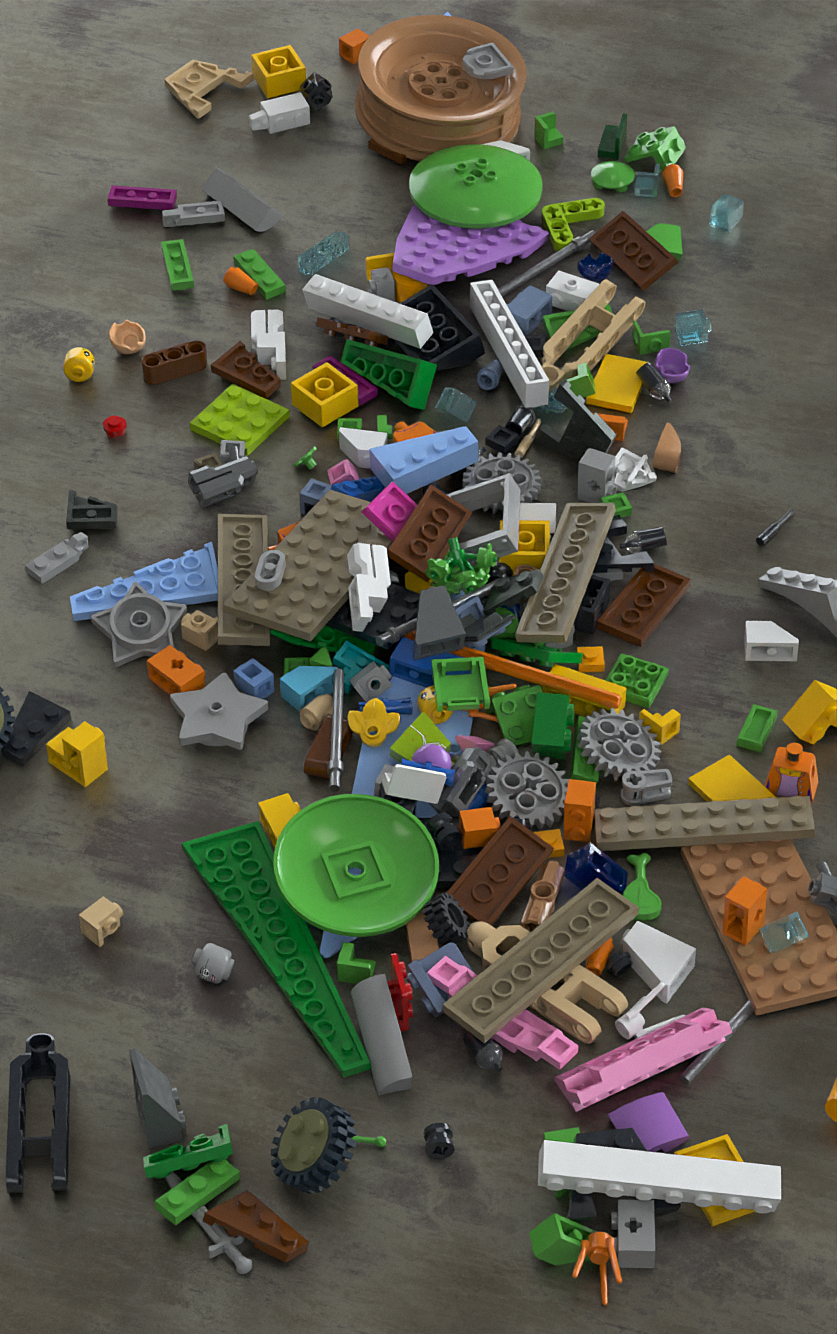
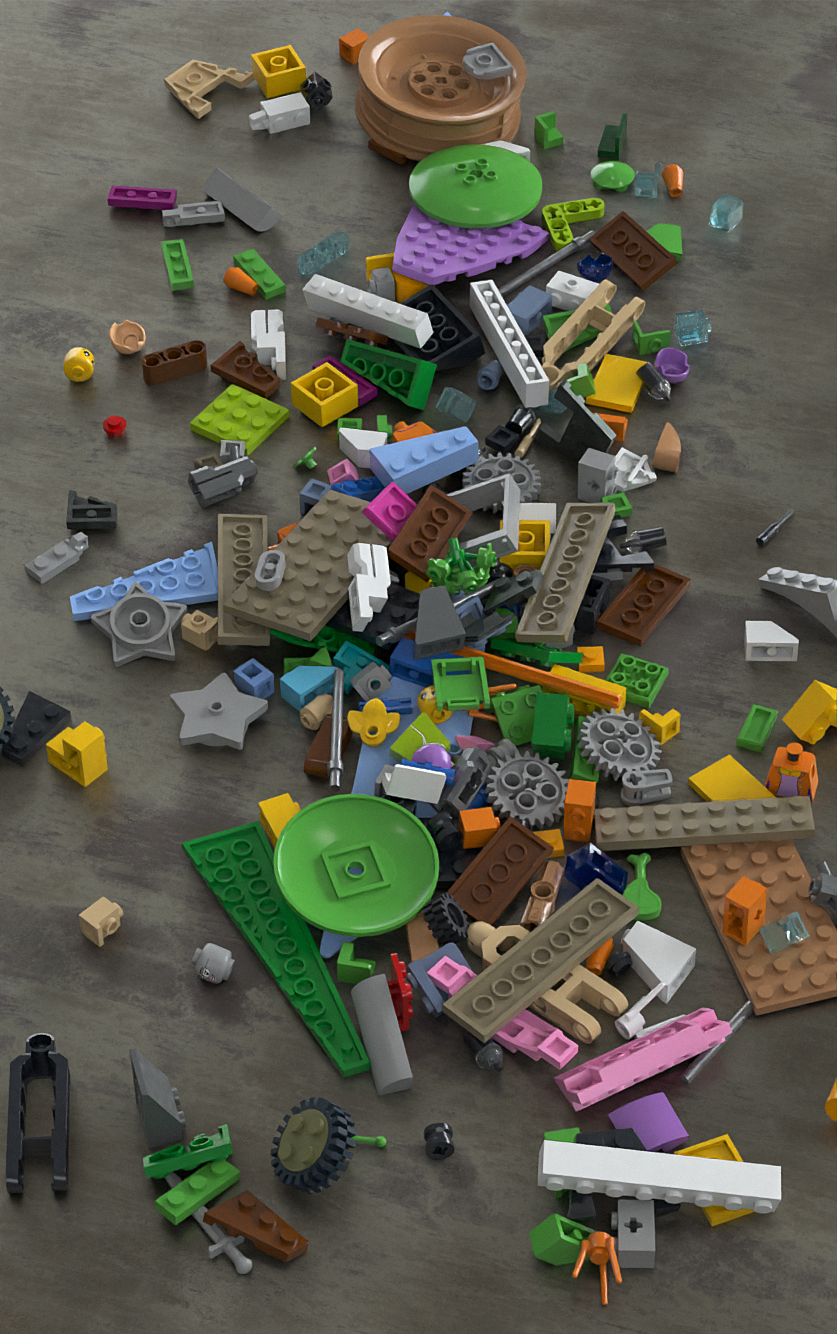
(175, 672): orange brick -> none
(662, 144): bright green bracket -> none

